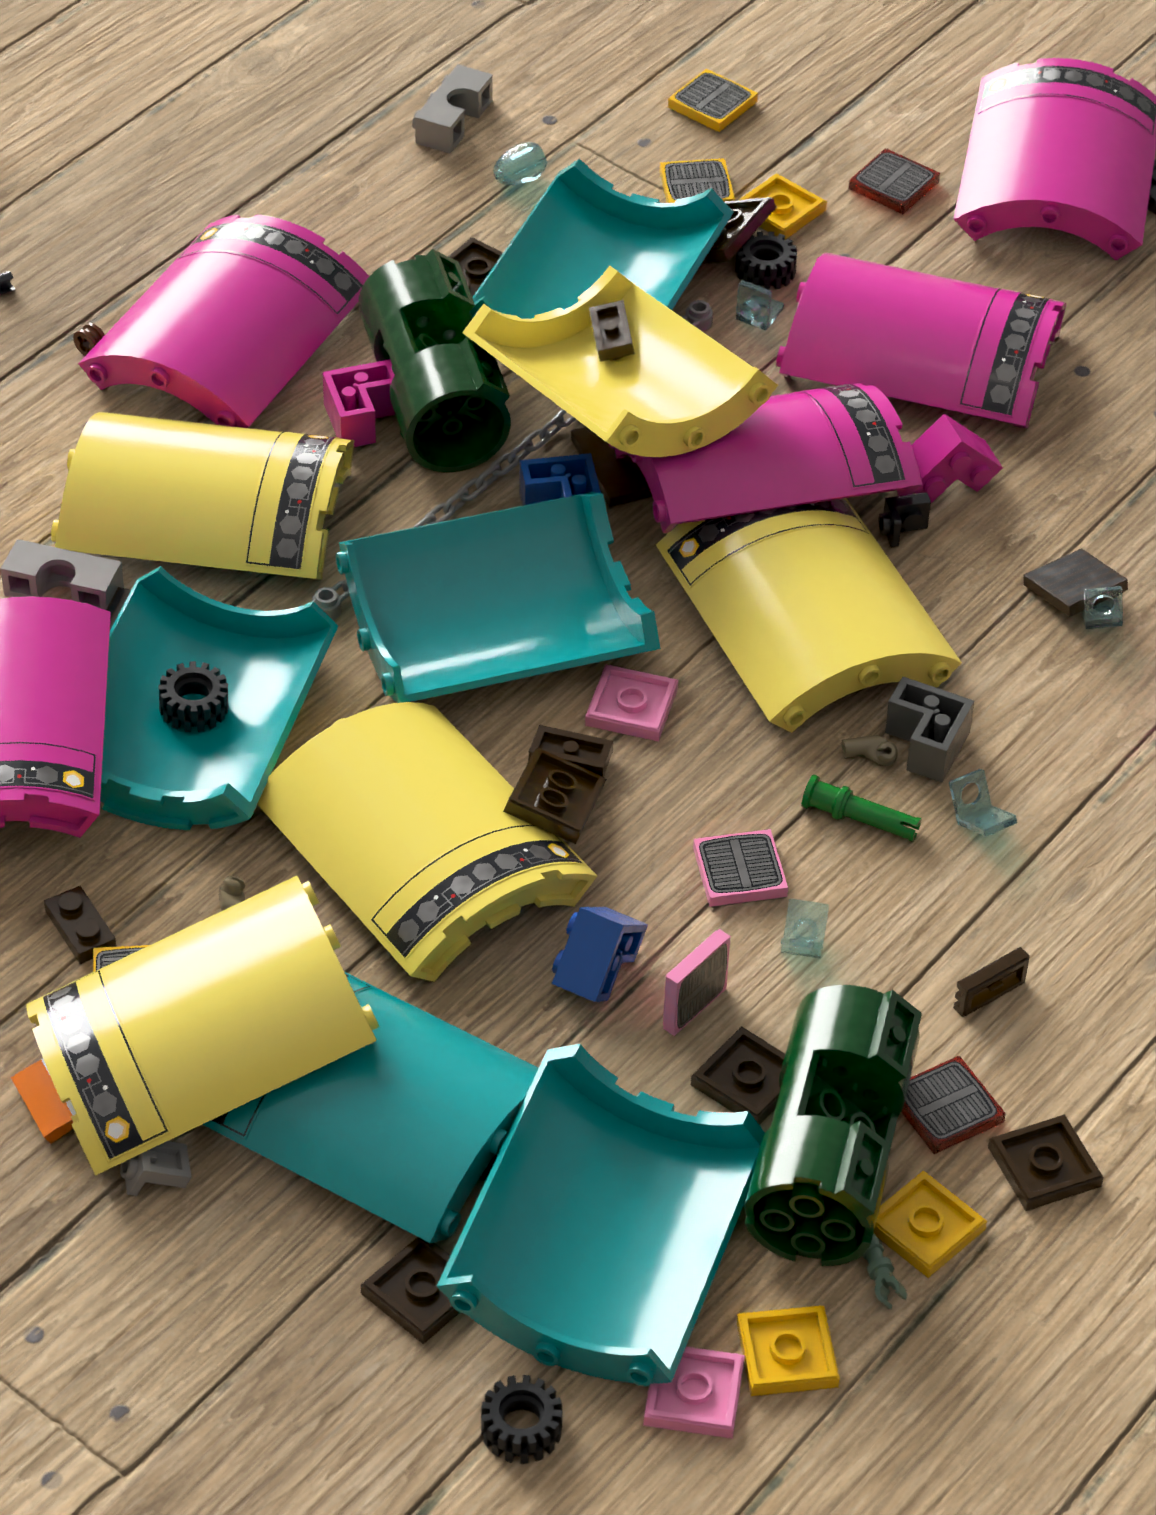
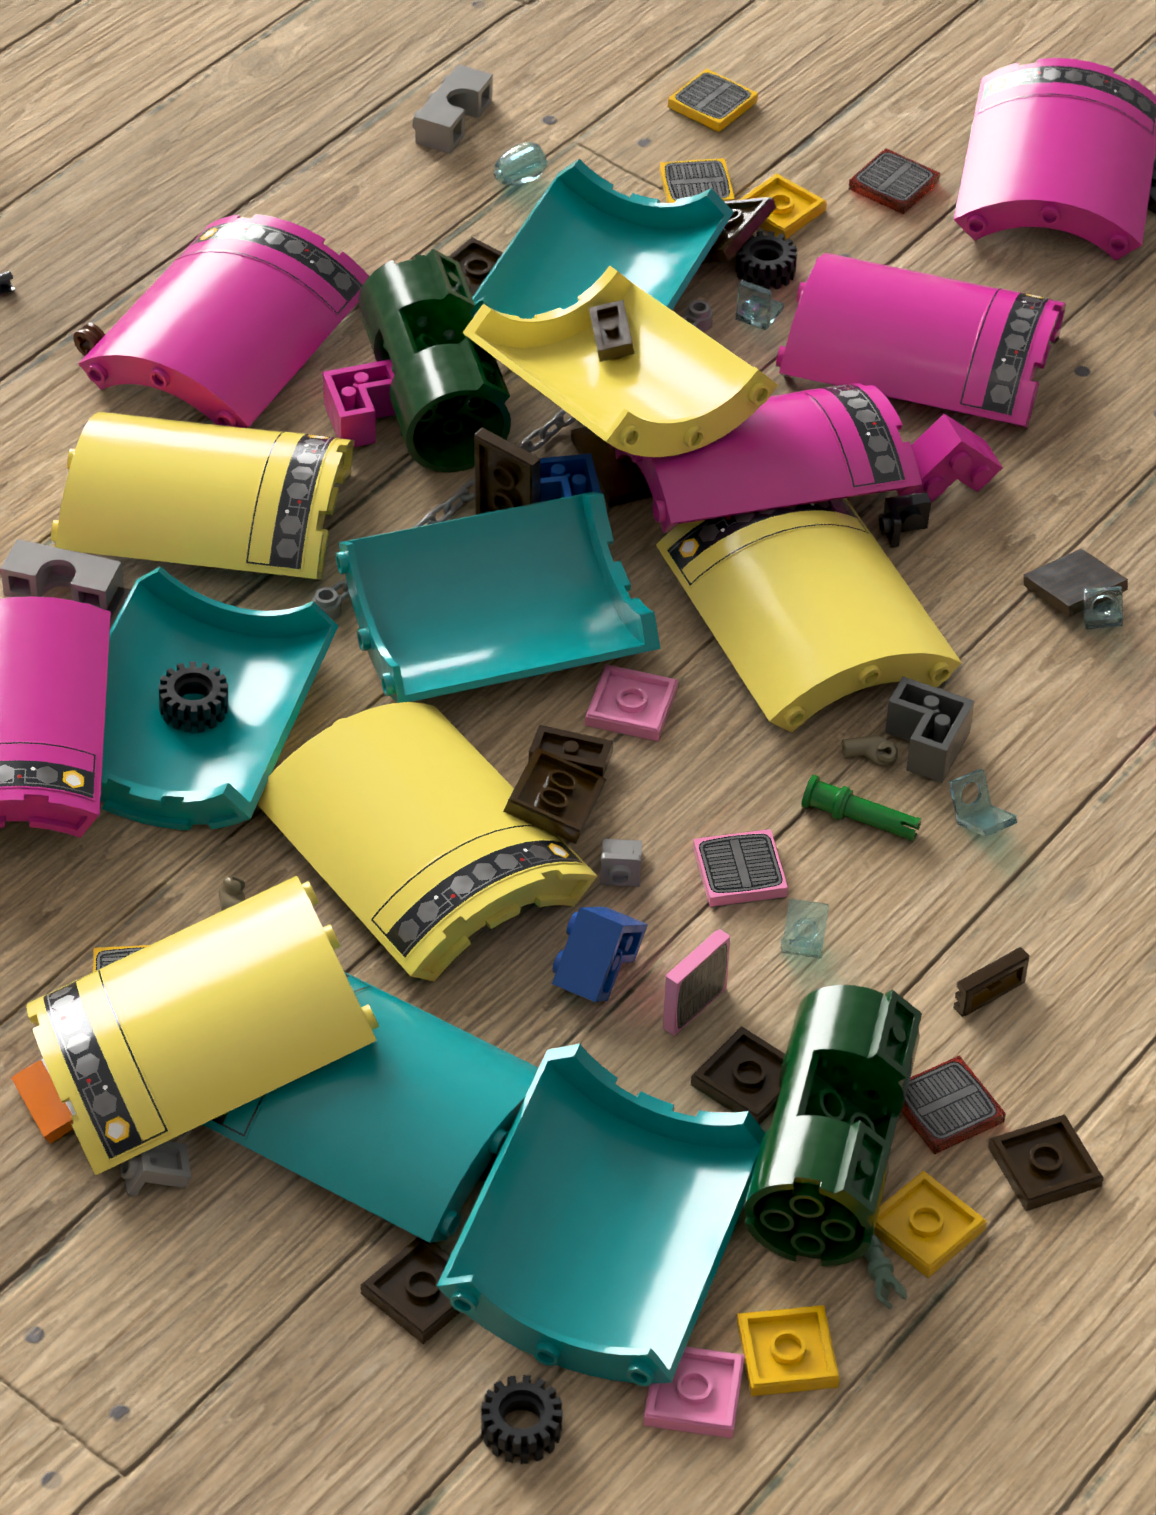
(79, 923): dark brown plate -> none
(504, 474): none -> dark brown tile
(621, 862): none -> light grey bracket

